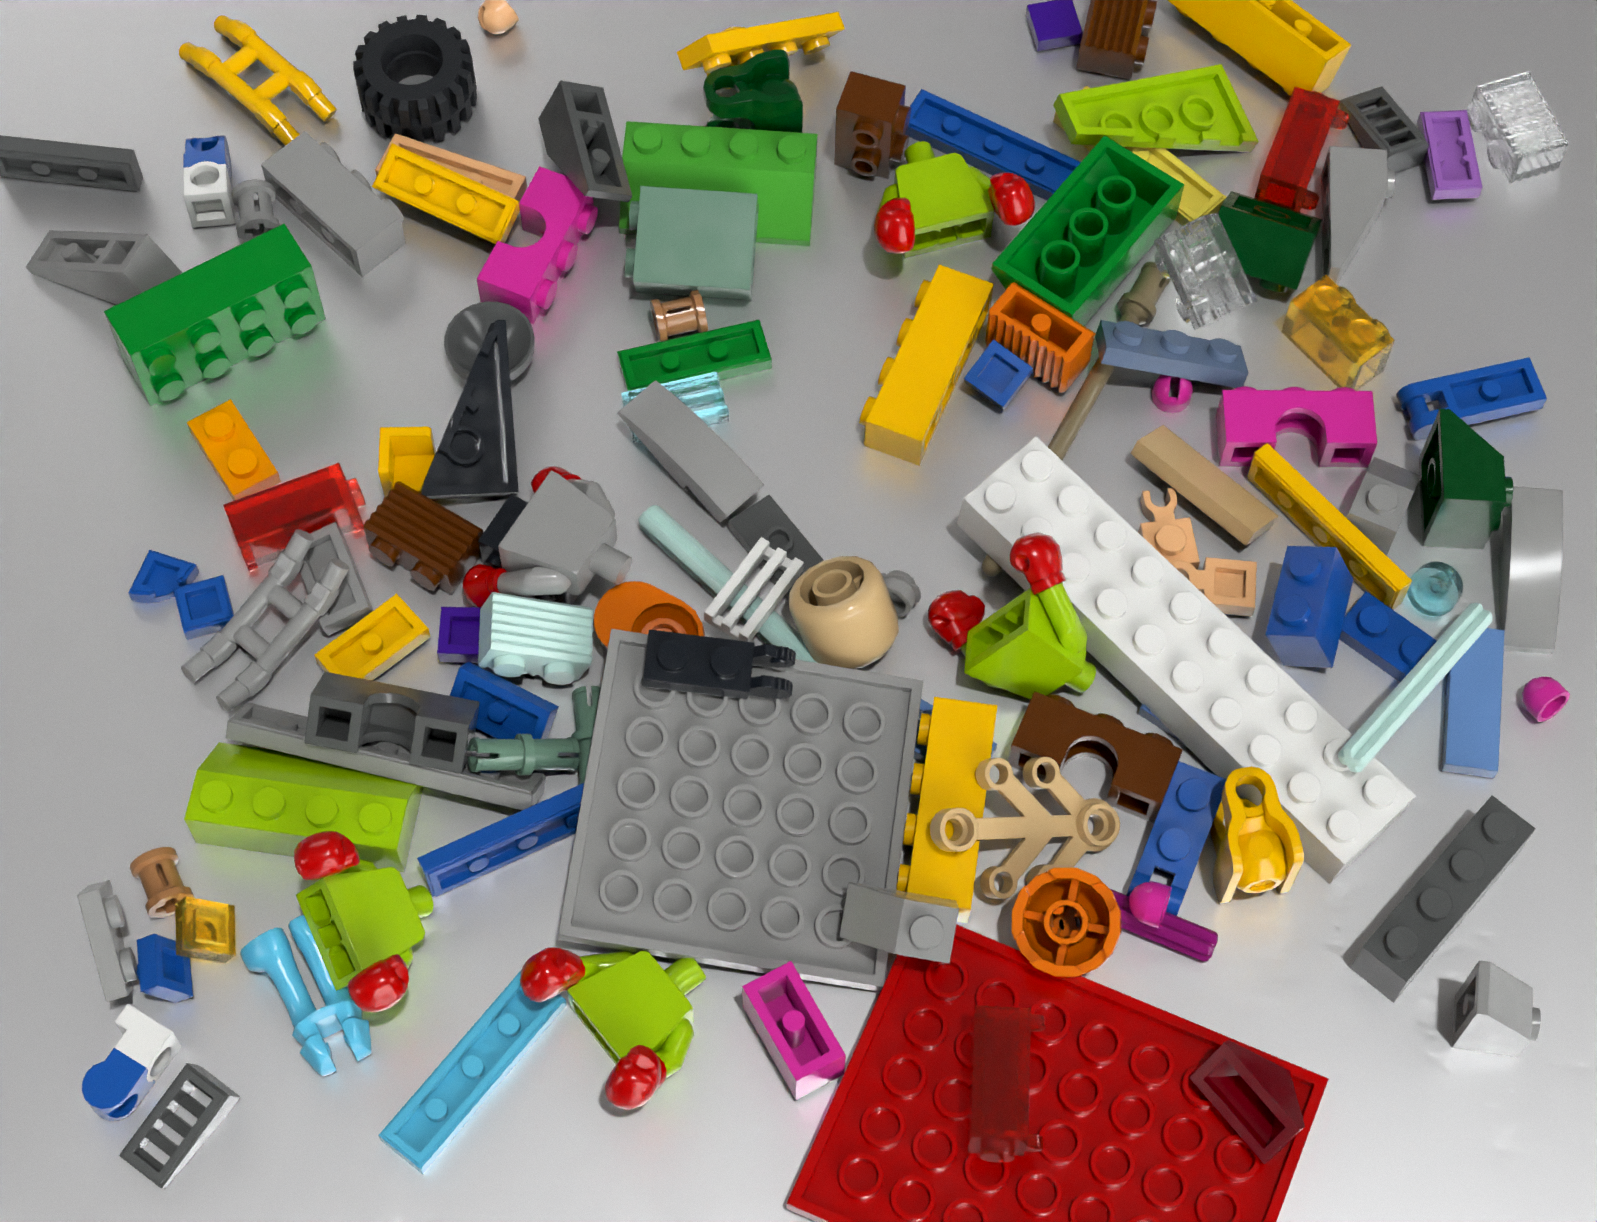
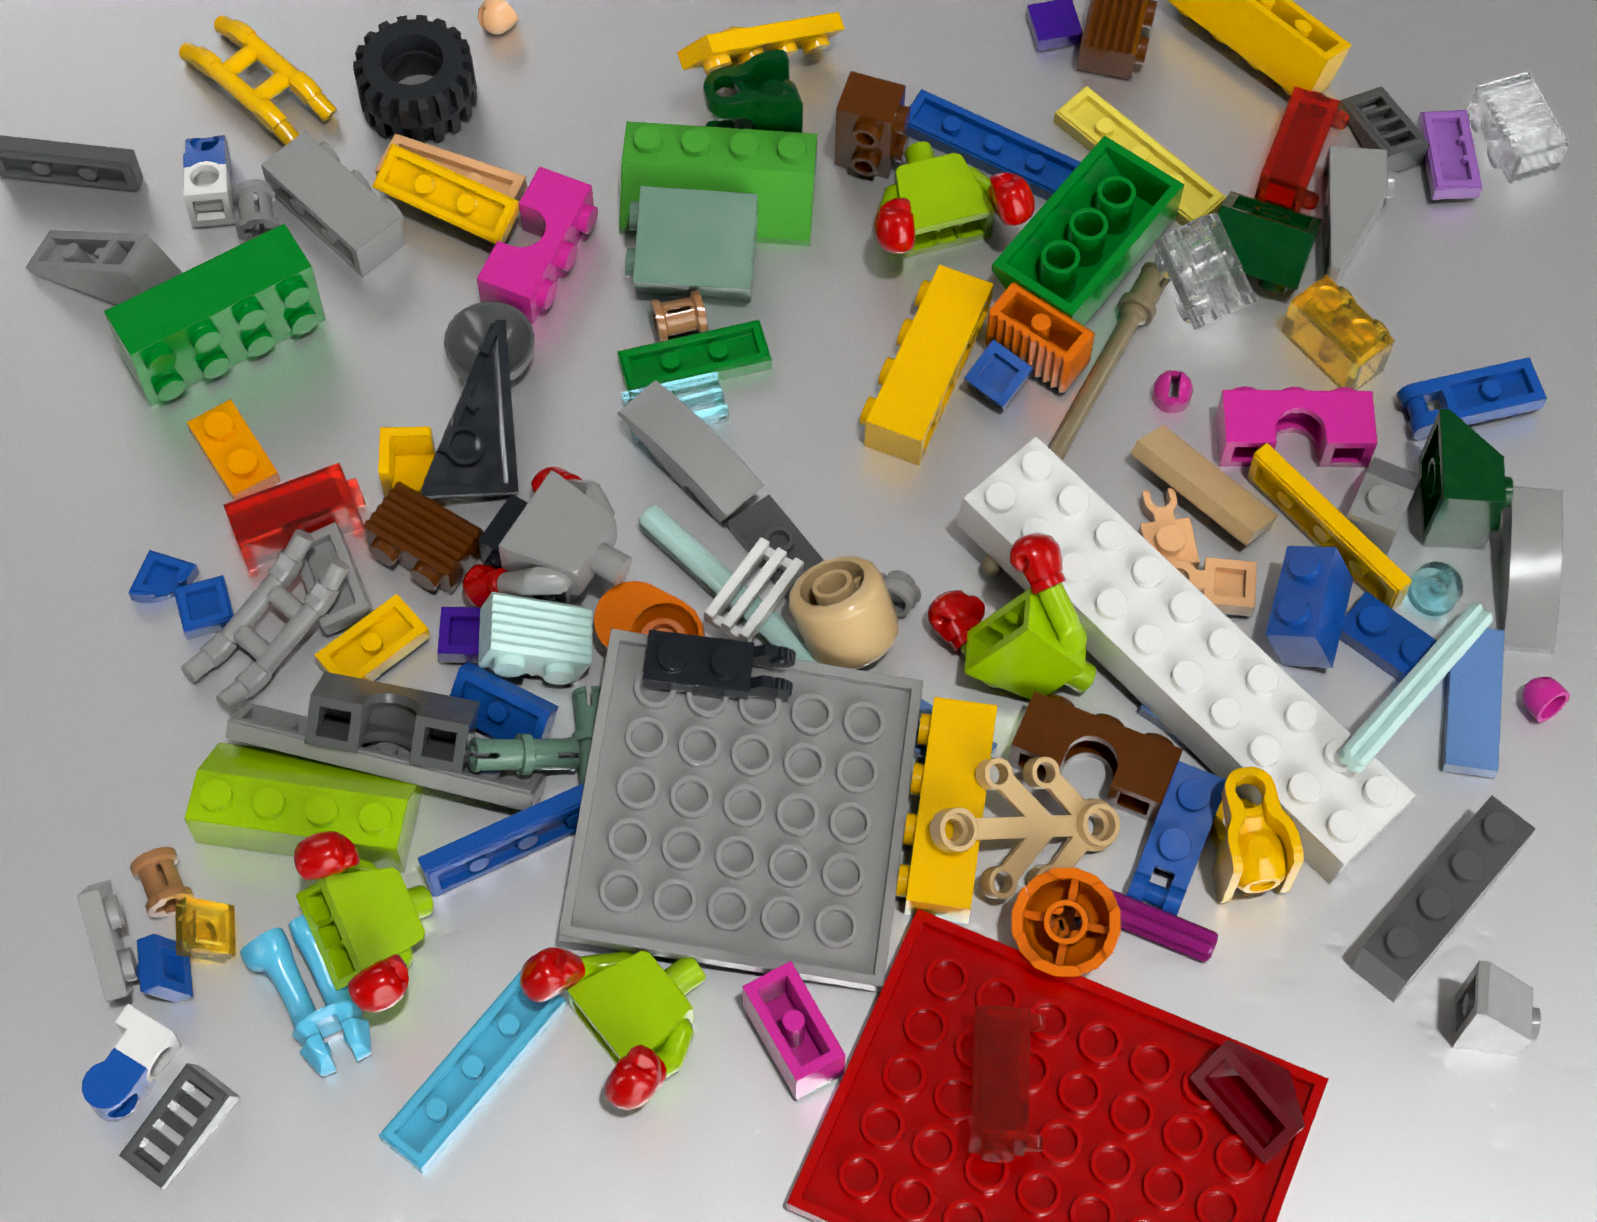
(584, 141): dark grey slope -> none
(900, 922): light grey slope -> none
(1149, 902): dark pink hinge -> none
(1164, 111): lime wing -> none
(1171, 353): sand blue plate -> none

